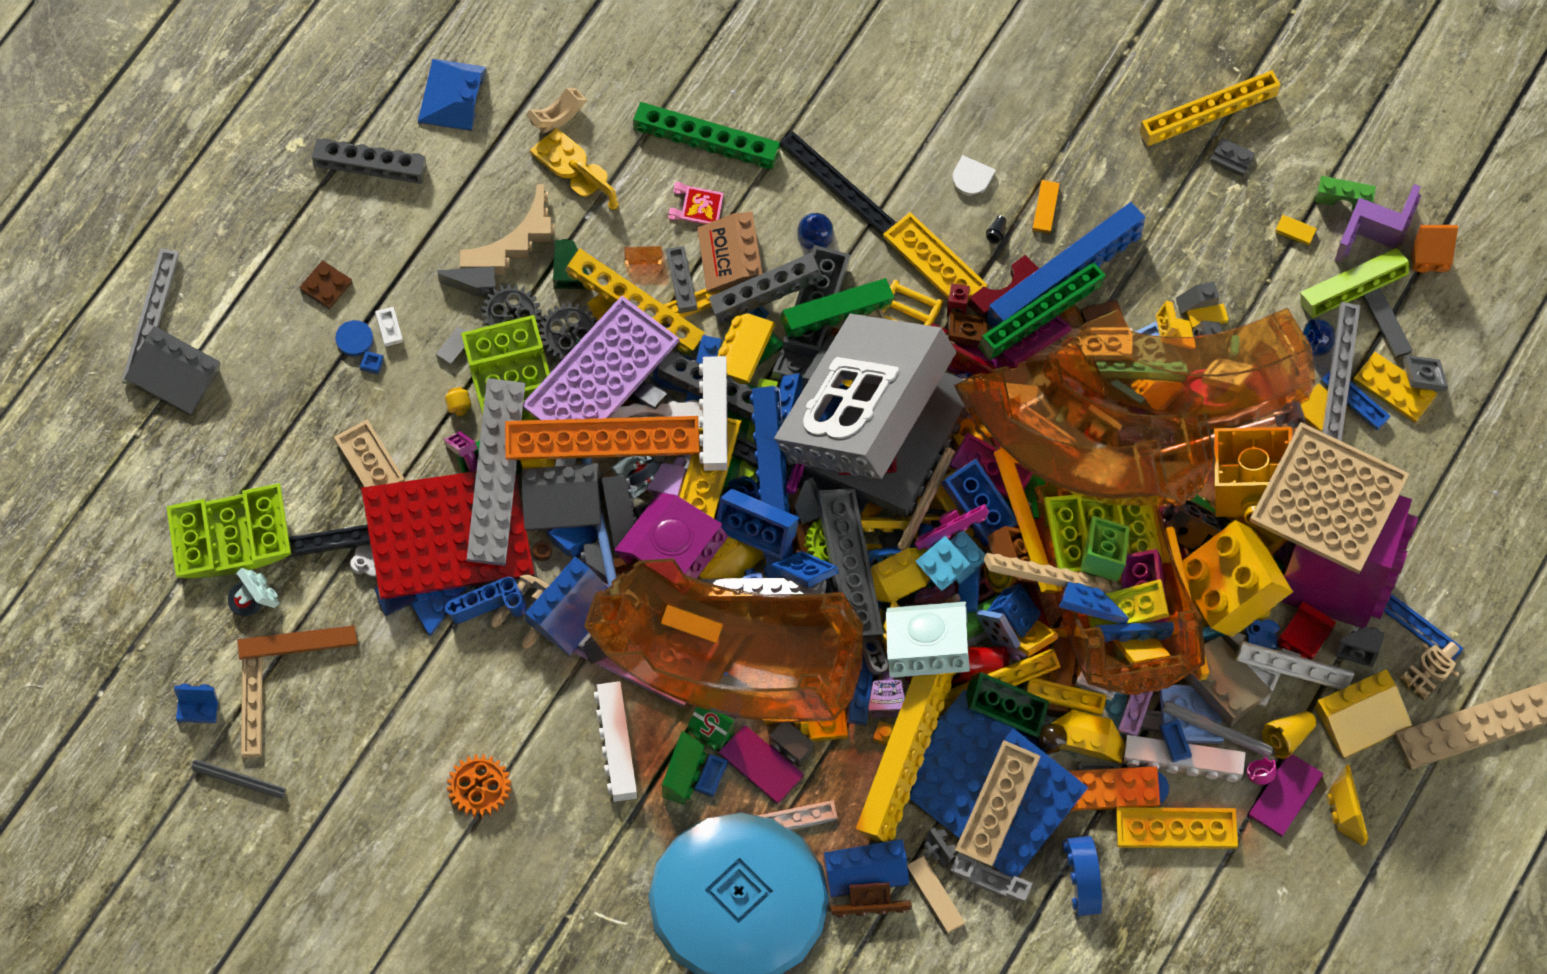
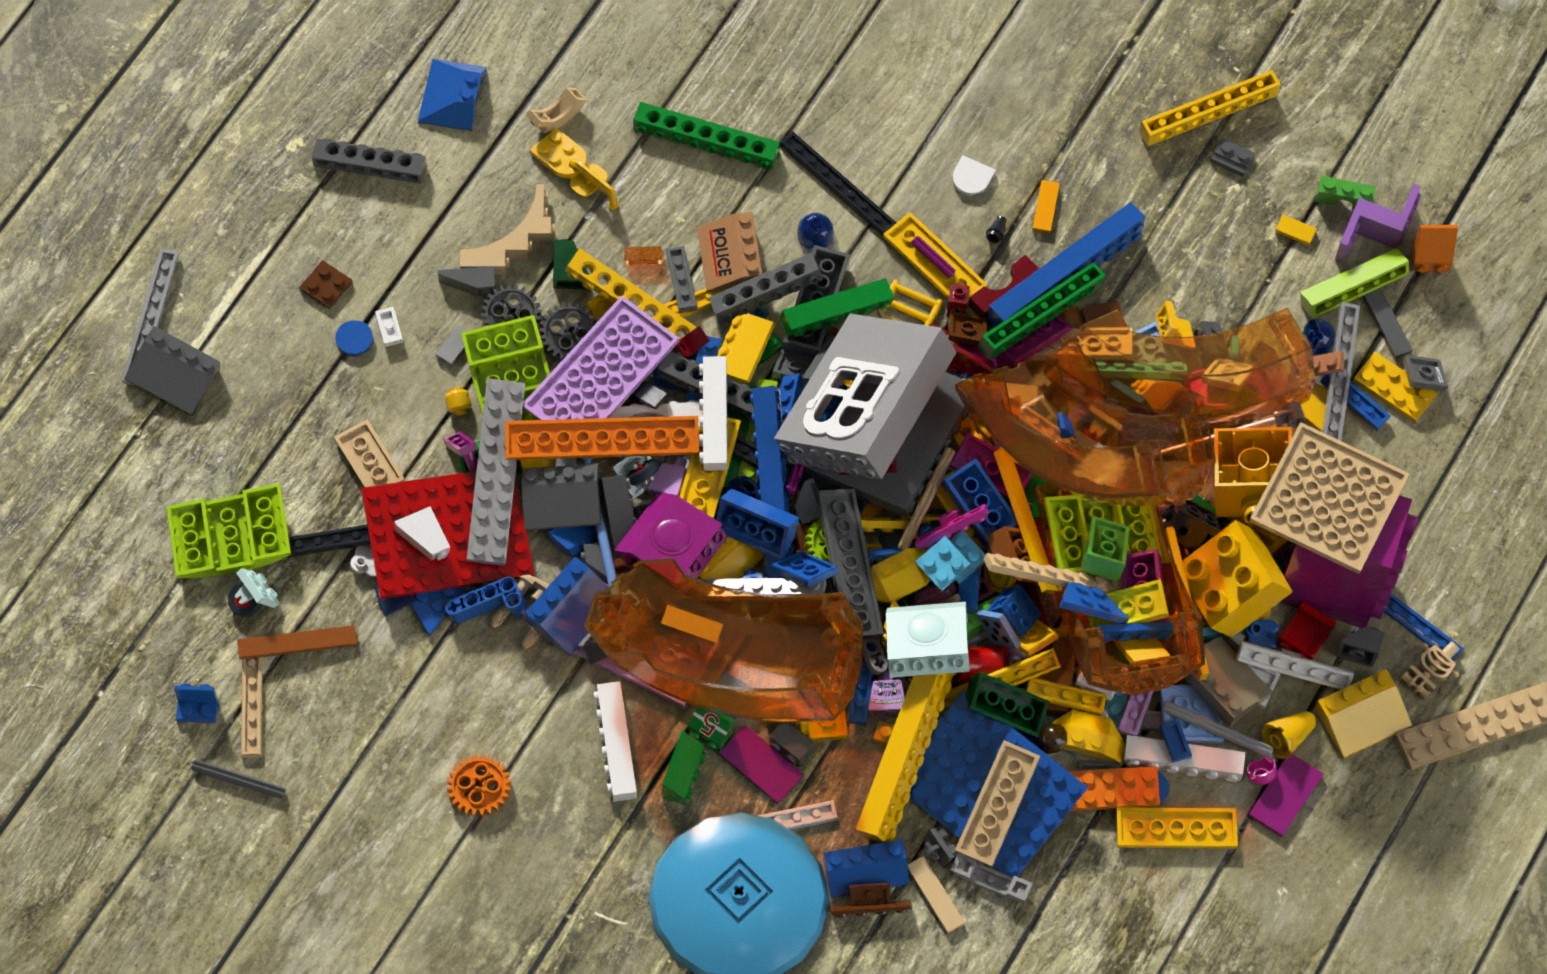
(371, 362): blue tile -> none
(424, 533): none -> white slope
(542, 551): reddish brown tile -> none
(692, 342): none -> dark red bracket
(699, 205): flag -> none
(711, 775): blue tile -> none
(933, 256): none -> magenta axle
(1064, 426): none -> blue slope
(1085, 875): blue brick -> none
(1198, 297): dark grey slope -> none
(1212, 313): yellow tile -> none
(1328, 363): none -> nougat plate
(1346, 807): yellow wedge -> none

